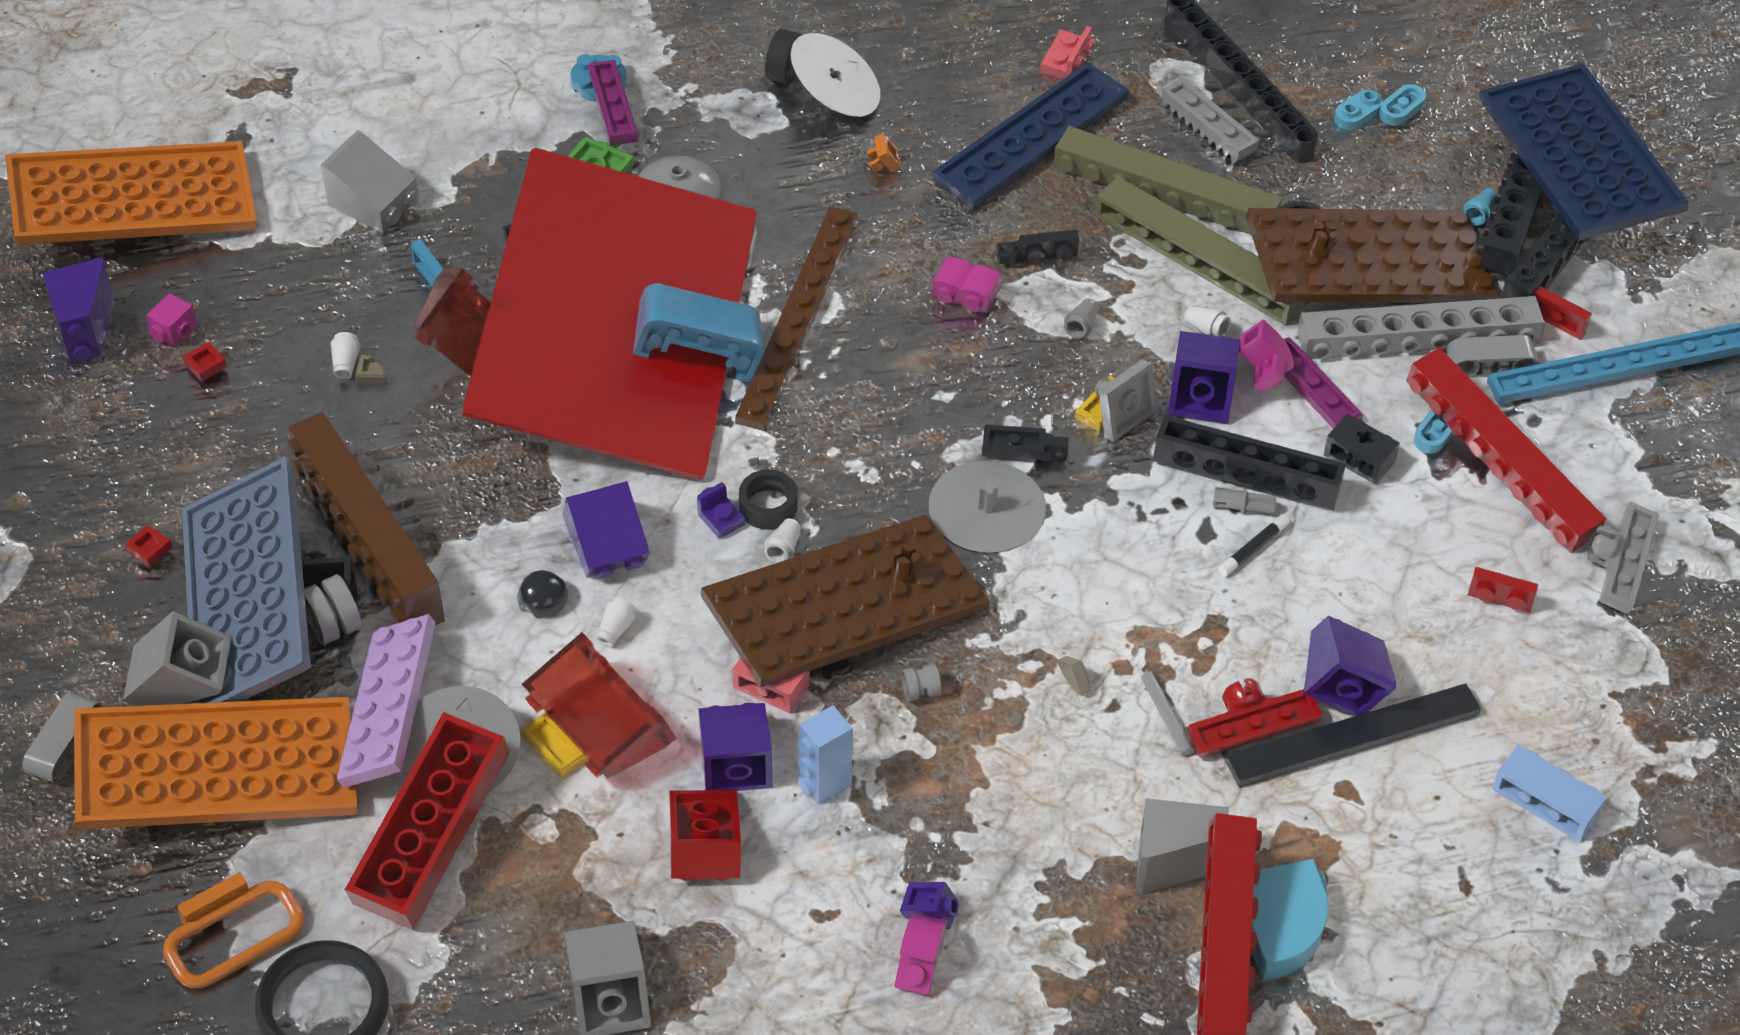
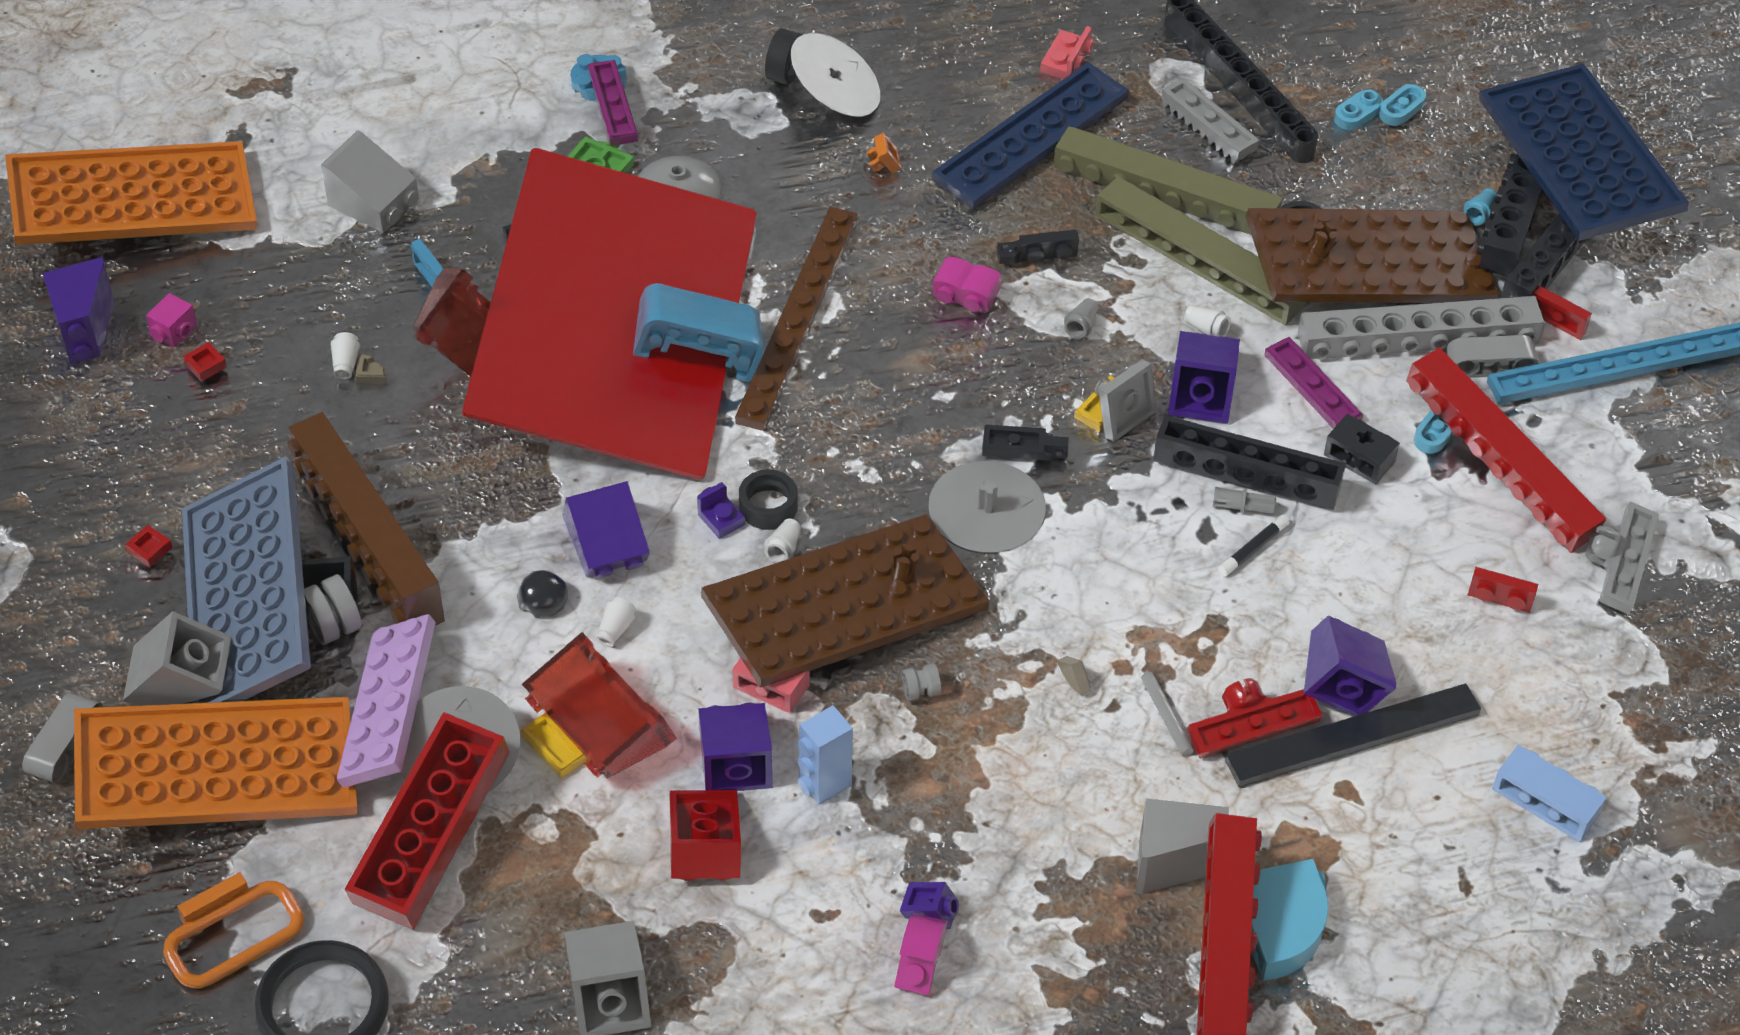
(1267, 353): dark pink brick -> none

